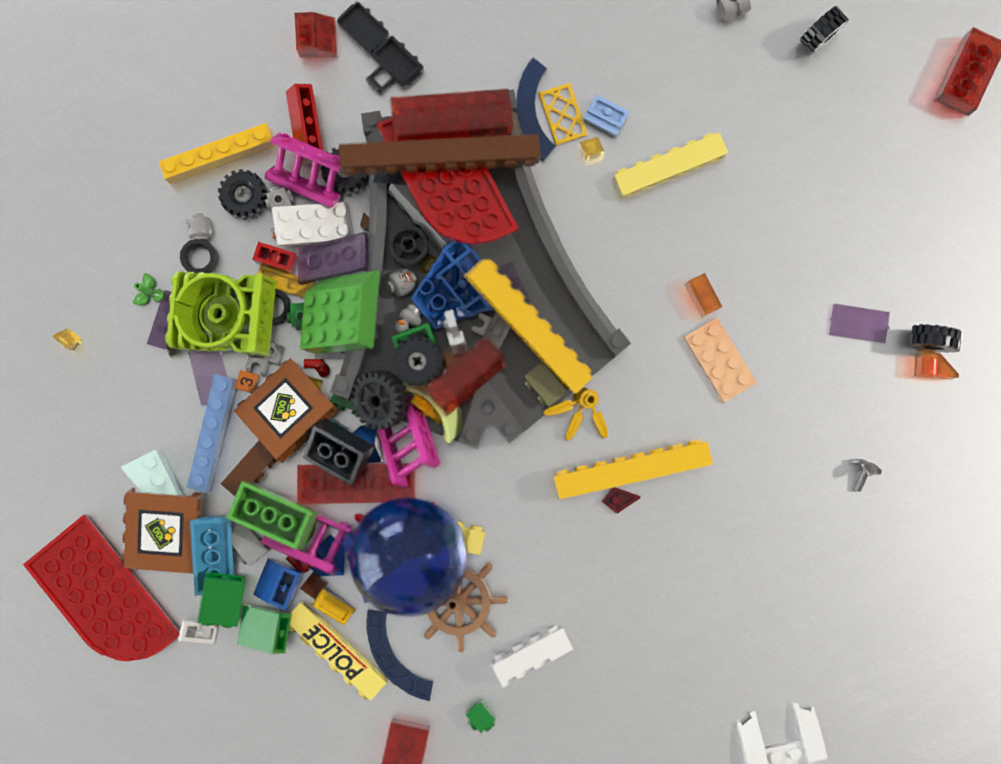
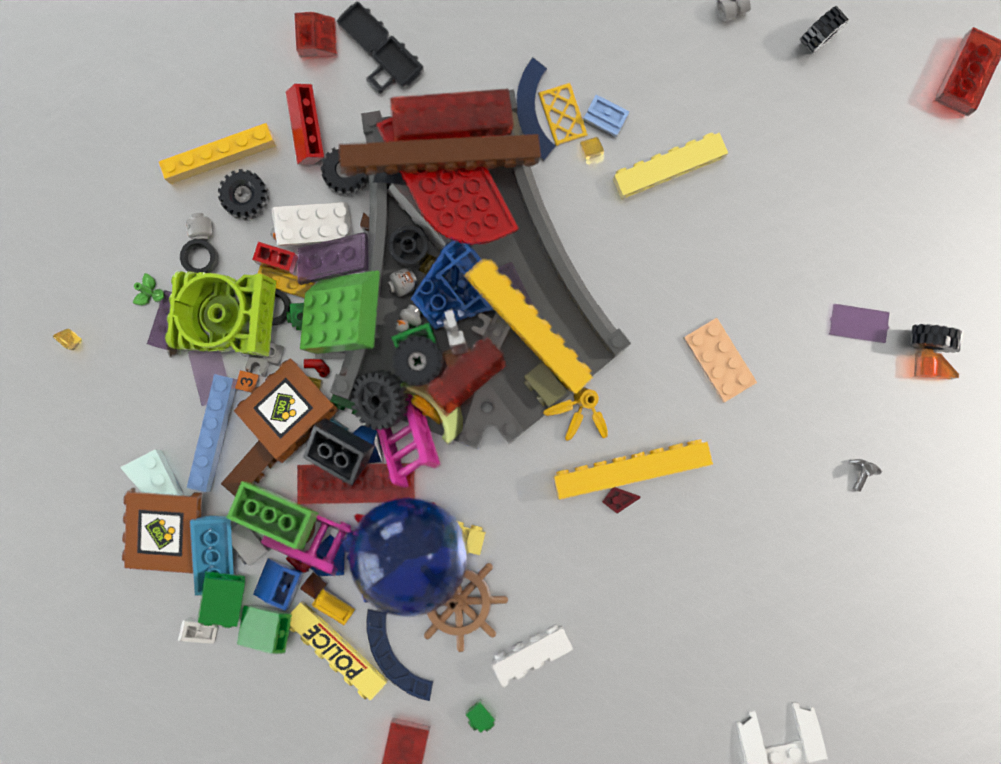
(100, 595): red plate -> none
(275, 193): light grey brick -> none
(293, 180): dark pink fence -> none
(703, 295): clear orange brick -> none

